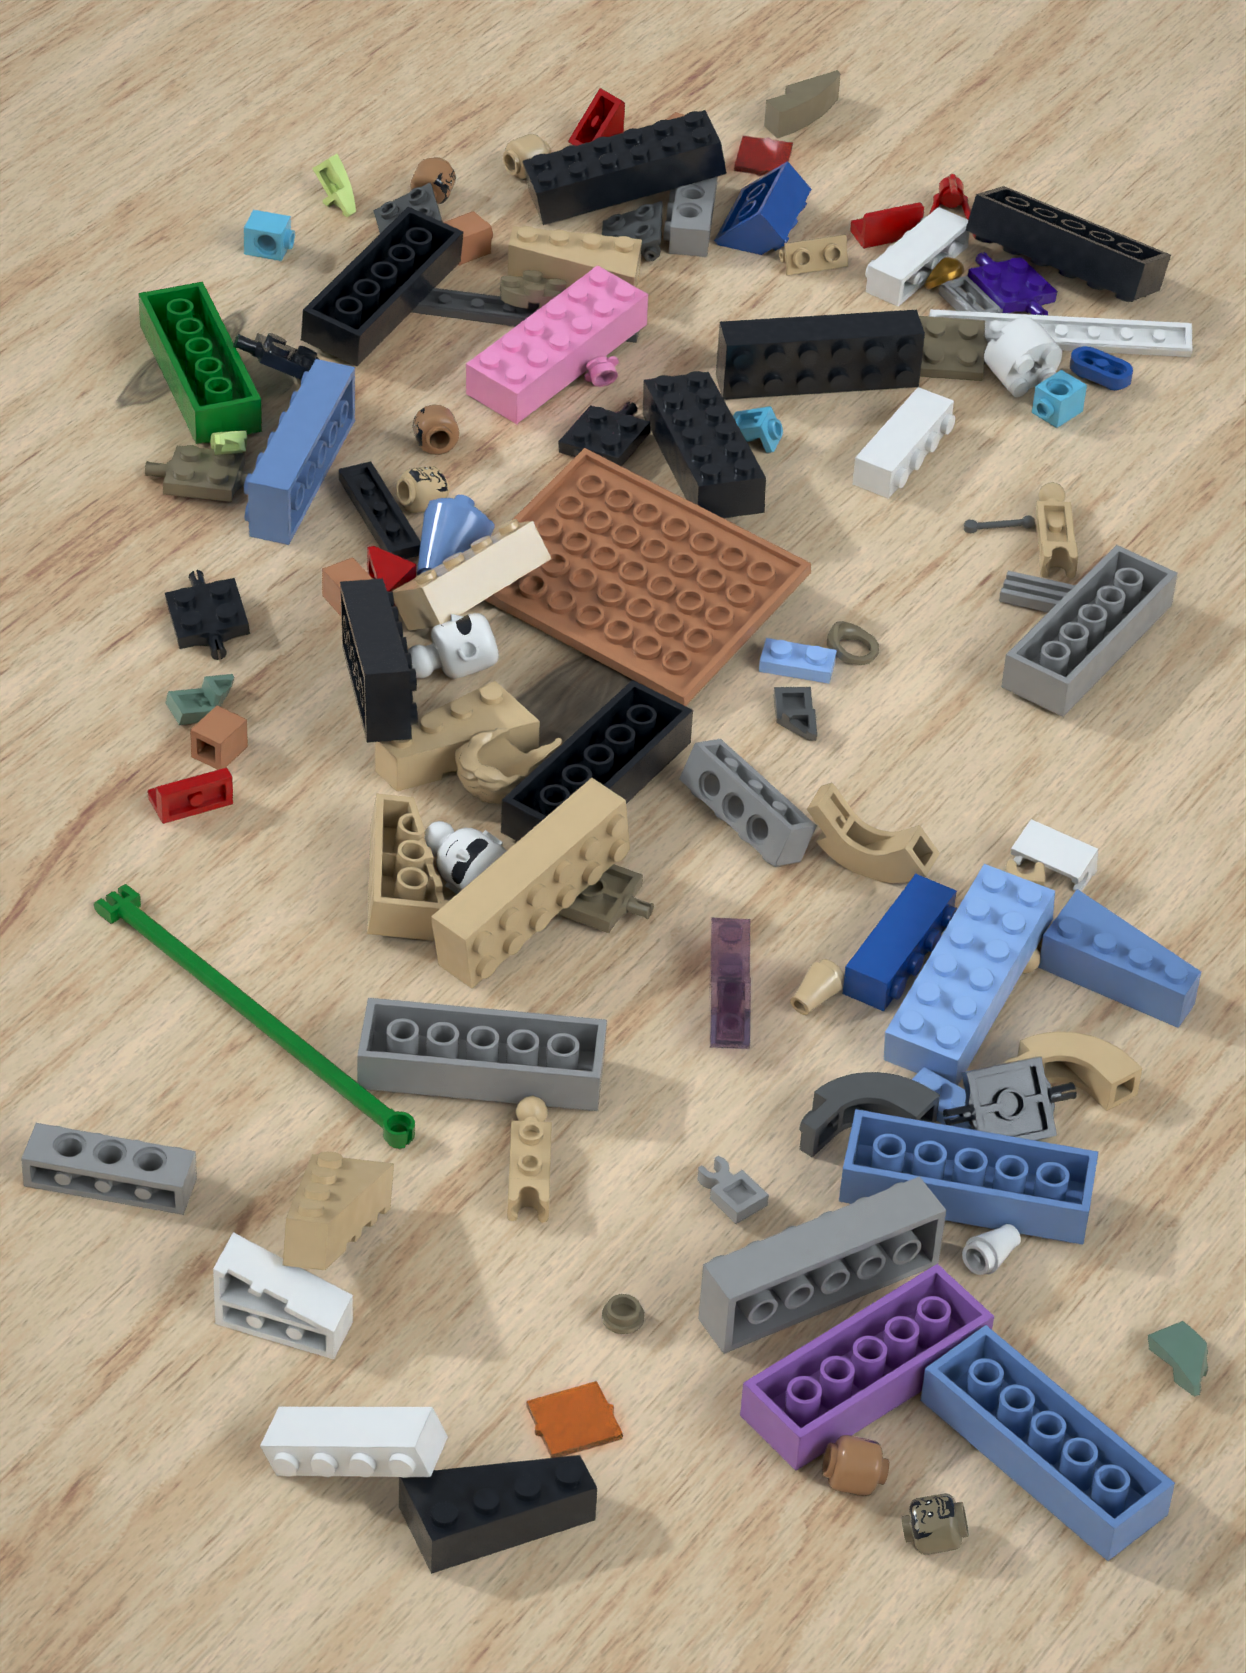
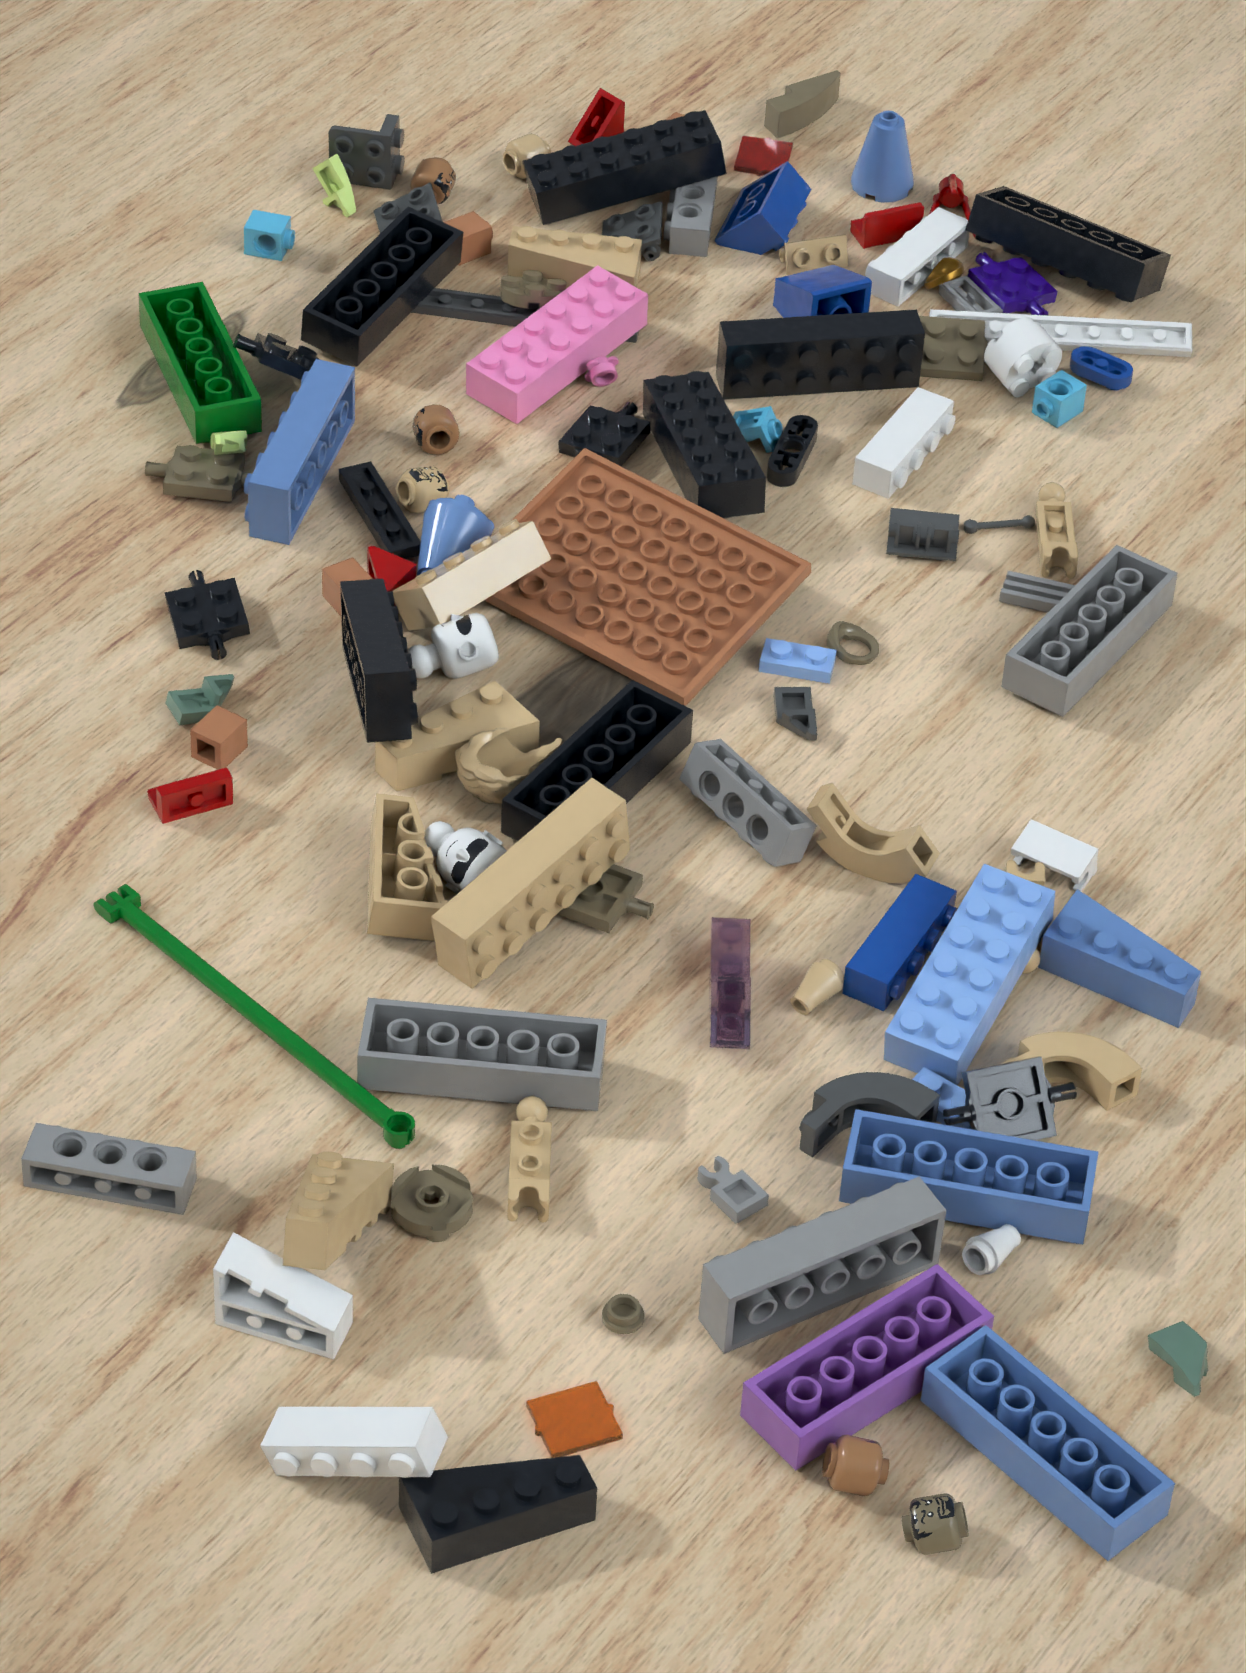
(370, 155): none -> dark grey bracket
(431, 1220): none -> dark tan plate
(790, 440): none -> black beam
(822, 292): none -> blue slope
(884, 160): none -> medium blue cone
(923, 534): none -> dark grey hinge

